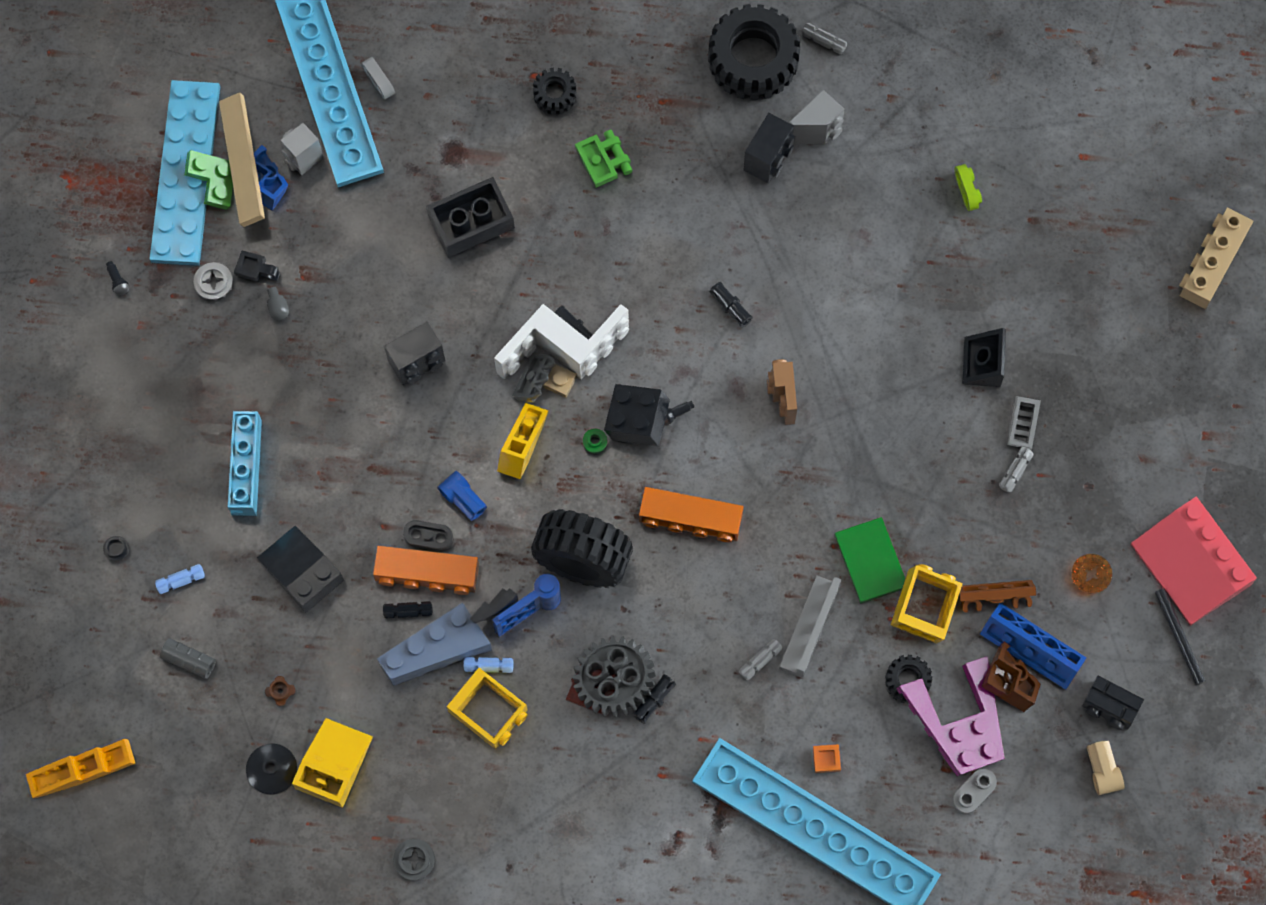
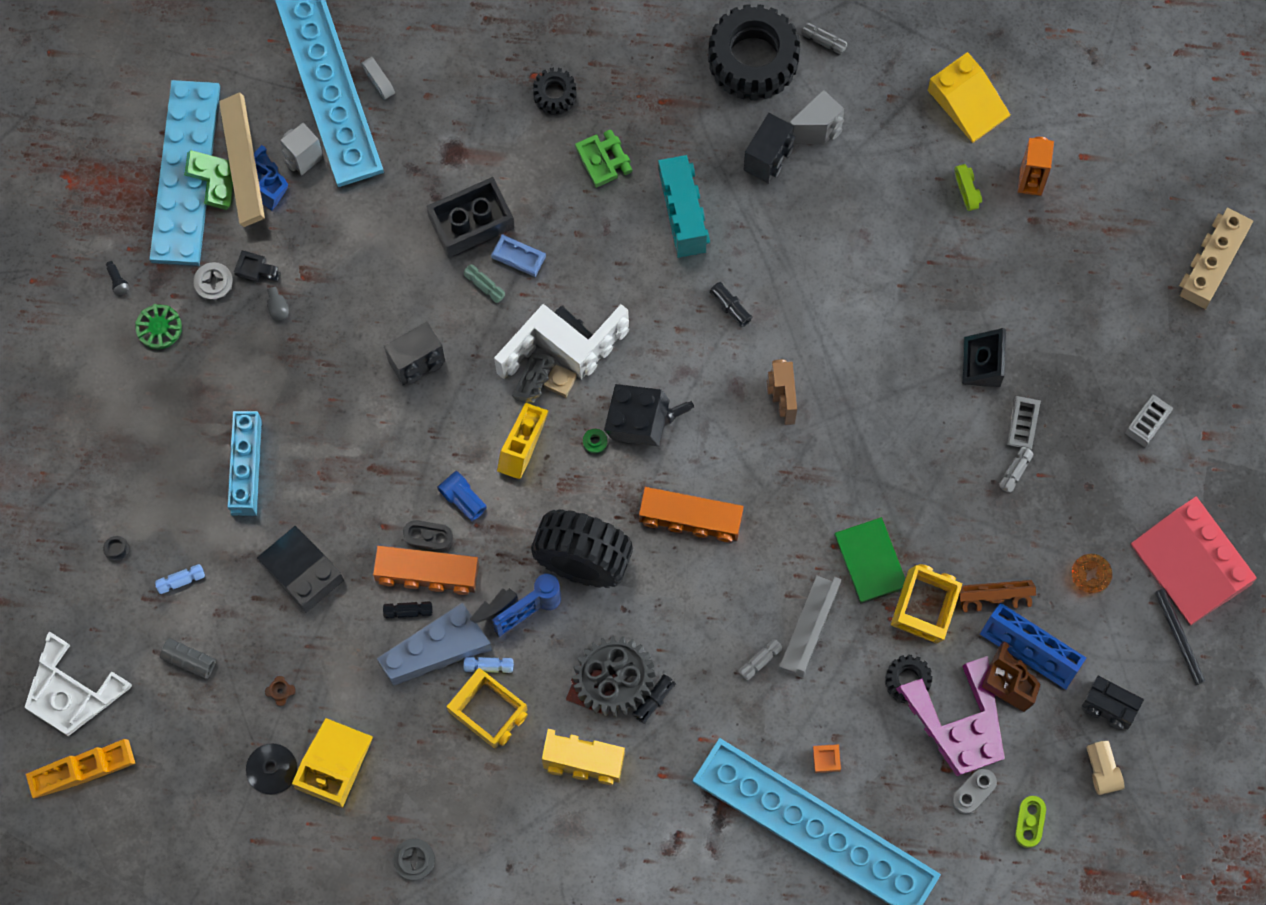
(62, 699): none -> white wing
(158, 326): none -> green wheel
(484, 283): none -> sand green axle
(518, 255): none -> medium blue plate
(582, 758): none -> yellow wedge
(683, 206): none -> teal wedge
(968, 97): none -> yellow slope
(1030, 822): none -> lime plate
(1035, 166): none -> orange brick
(1140, 436): none -> light grey slope

